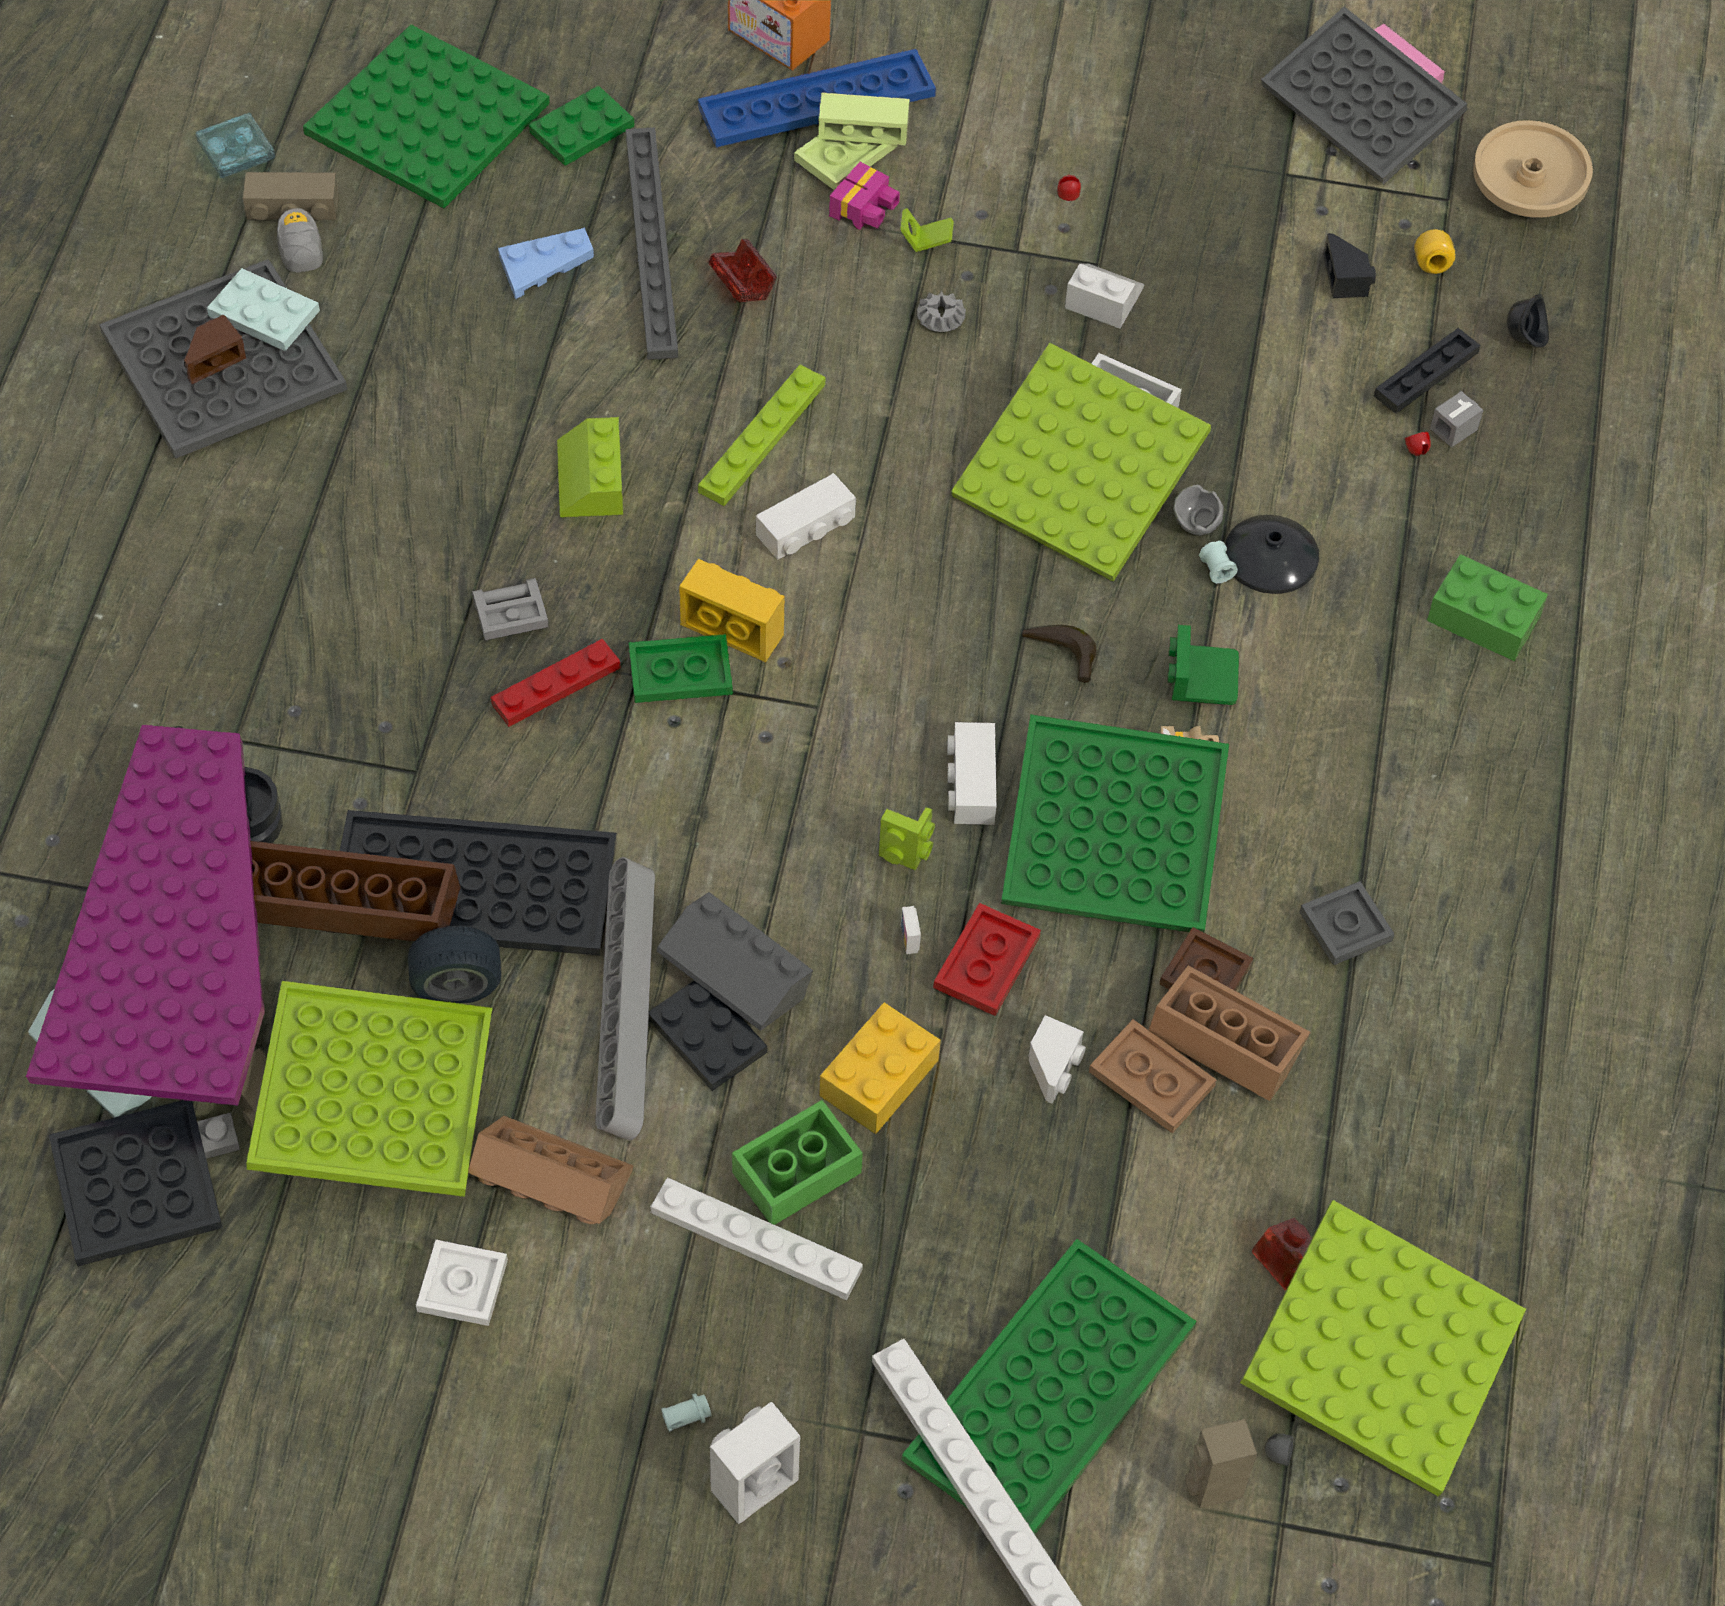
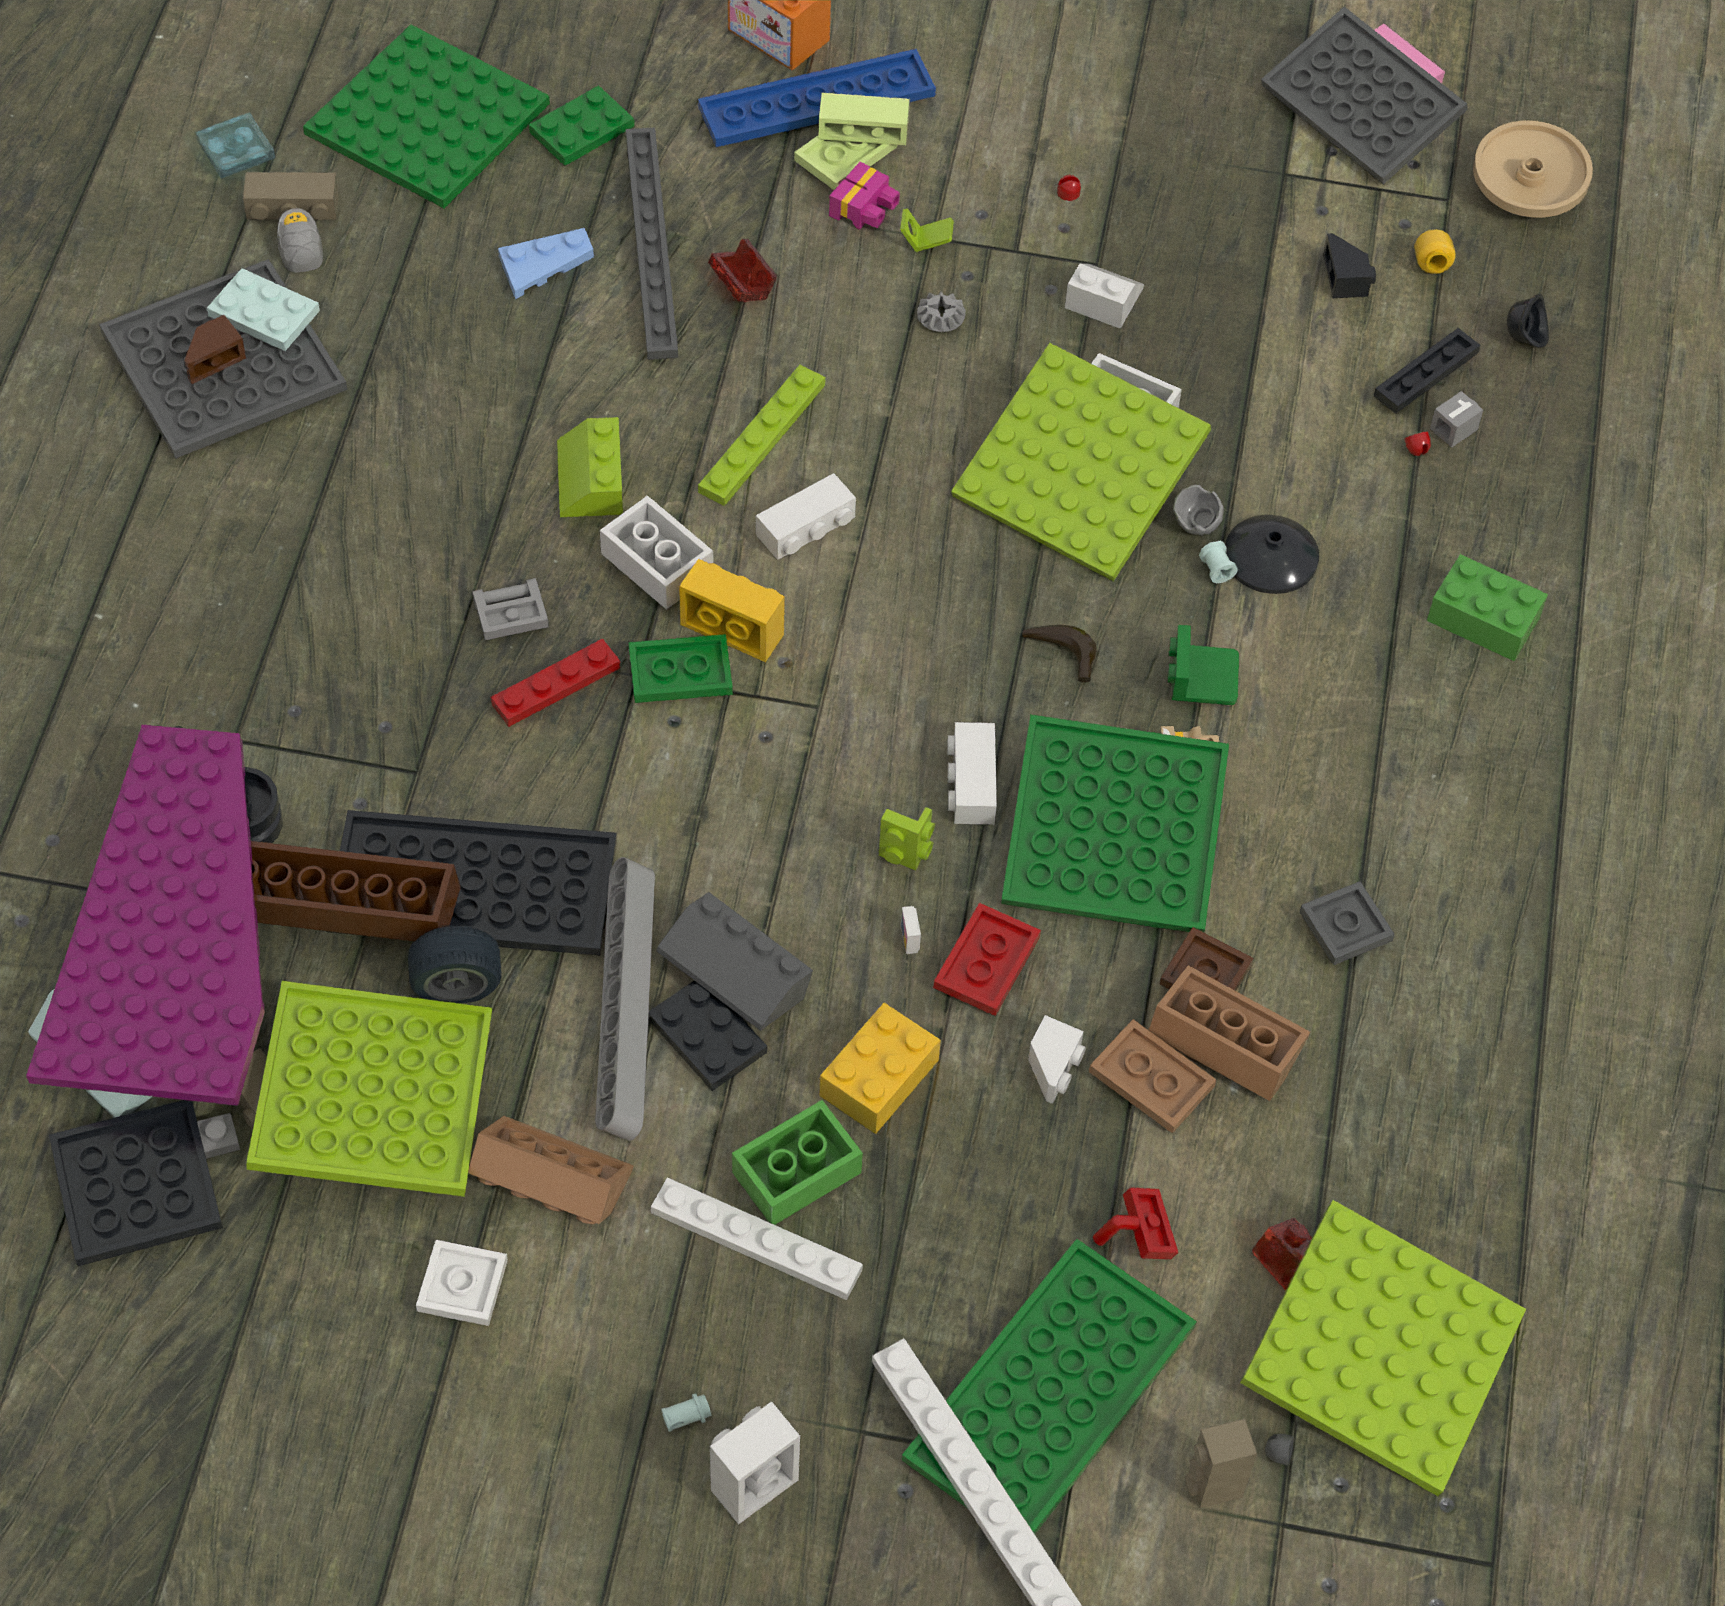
(653, 549): none -> white brick
(1147, 1220): none -> red plate

